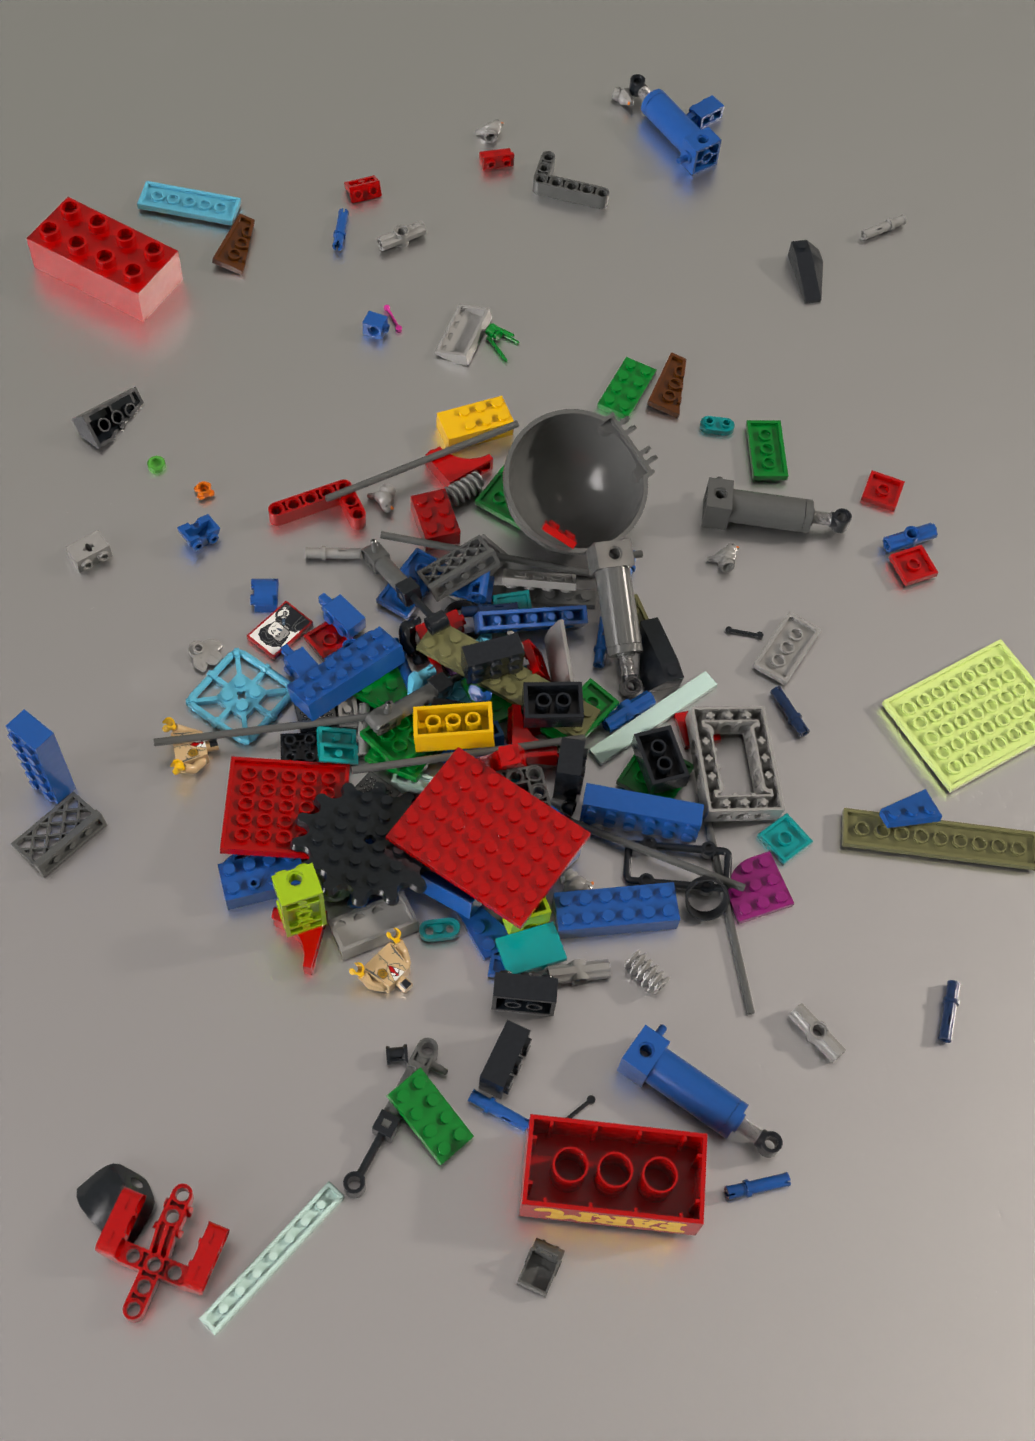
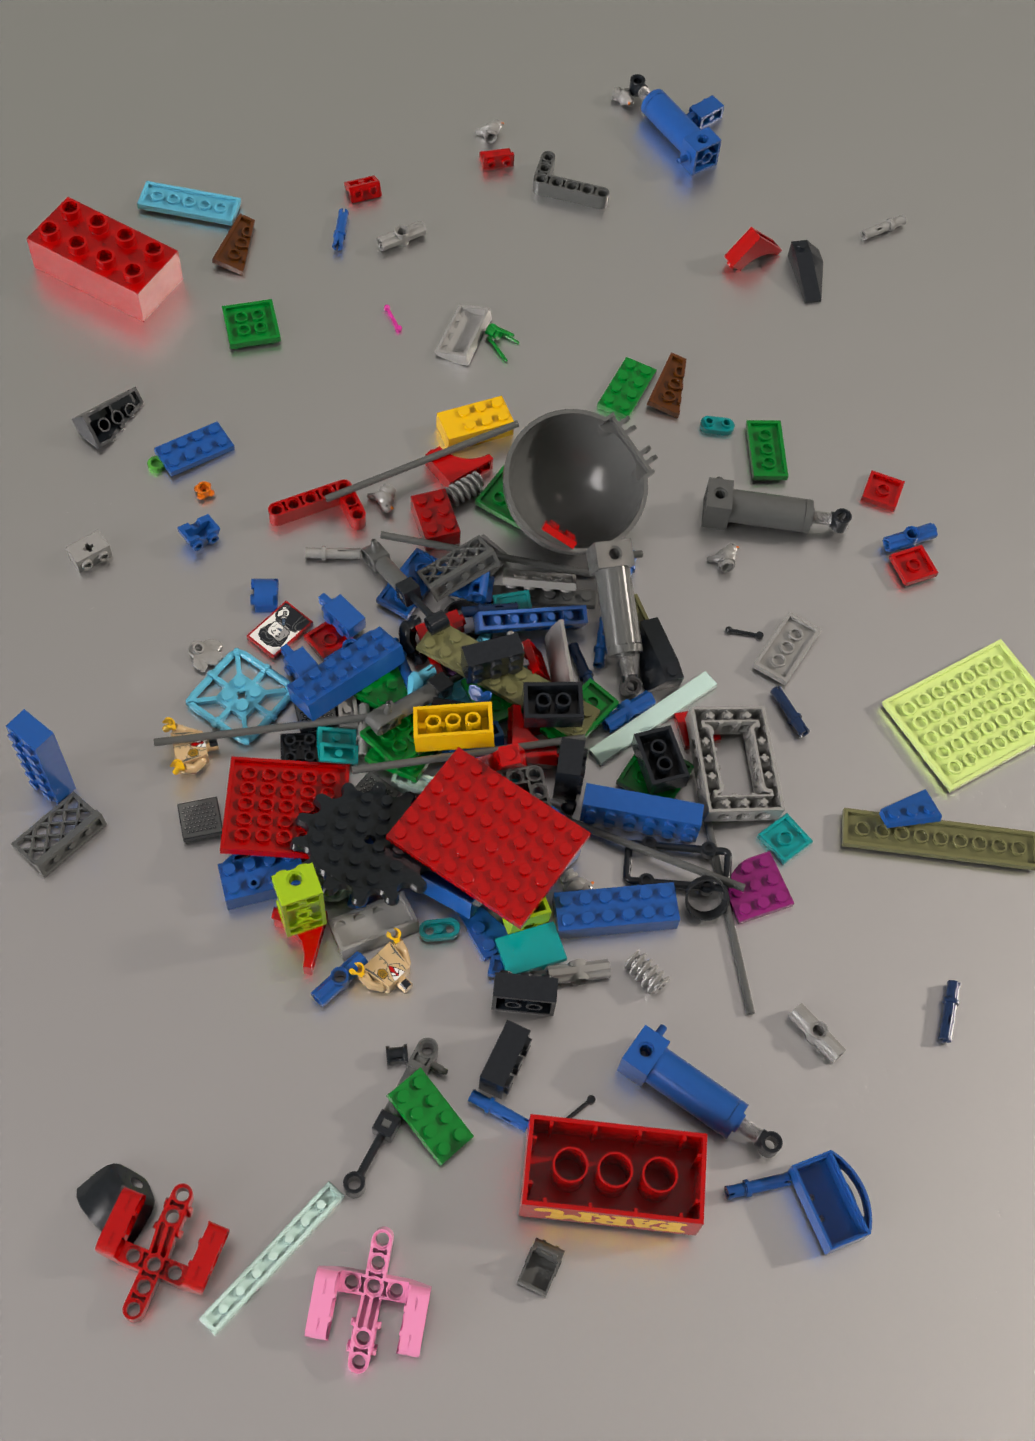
(194, 448): none -> blue plate
(200, 819): none -> tile
(251, 323): none -> green plate
(330, 987): none -> blue piece
(333, 1279): none -> bright pink piece
(375, 325): blue brick -> none
(580, 663): none -> dark blue pin
(749, 247): none -> red arch
(832, 1200): none -> blue piece

